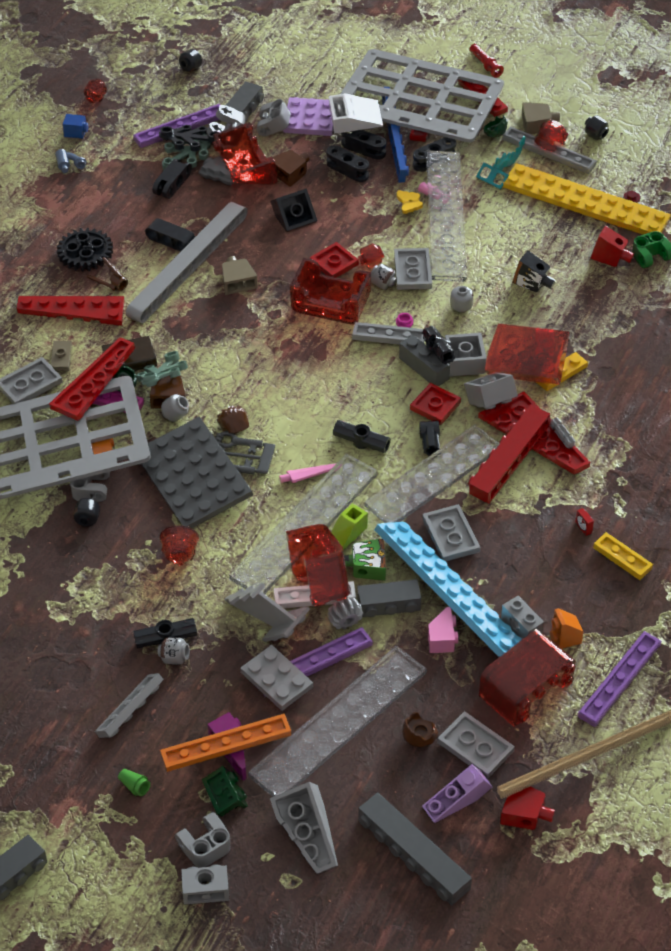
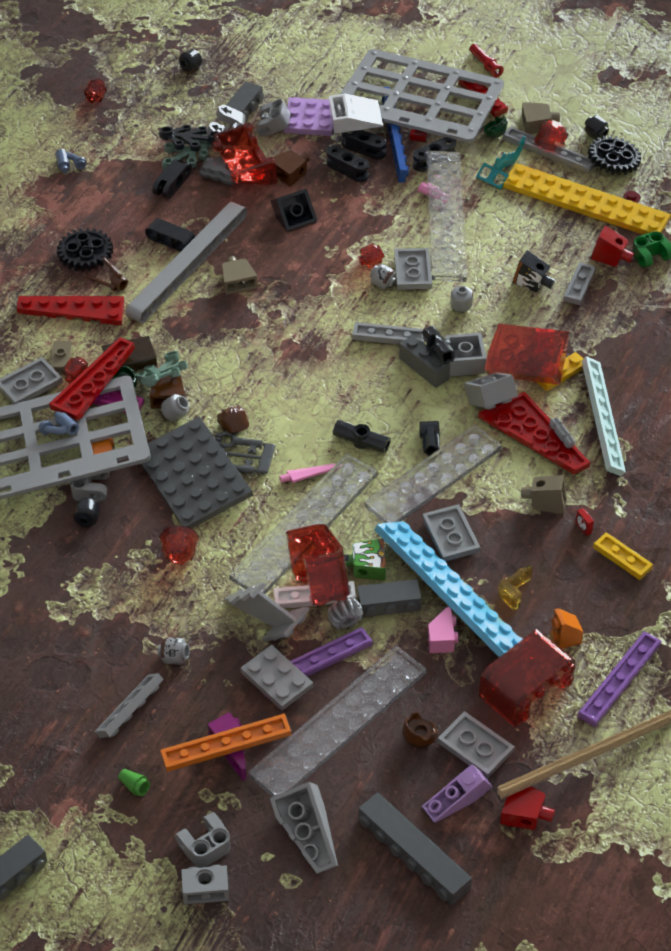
(66, 425): none -> sand blue plant
(74, 368): none -> clear red head
(75, 126): blue brick -> none
(164, 629): black piece -> none
(195, 120): medium lavender tile -> none
(224, 791): dark green bracket -> none
(329, 296): clear red windscreen -> none
(335, 260): red plate -> none
(350, 525): lime slope -> none
(404, 320): dark pink plate -> none
(409, 201): yellow animal -> none
(435, 403): red plate -> none
(508, 587): none -> clear yellow bracket
(509, 453): red brick -> none
(521, 617): light grey brick -> none
(547, 494): none -> dark tan torso
(579, 283): none -> light grey plate
(603, 416): none -> light aqua plate
(614, 155): none -> black gear

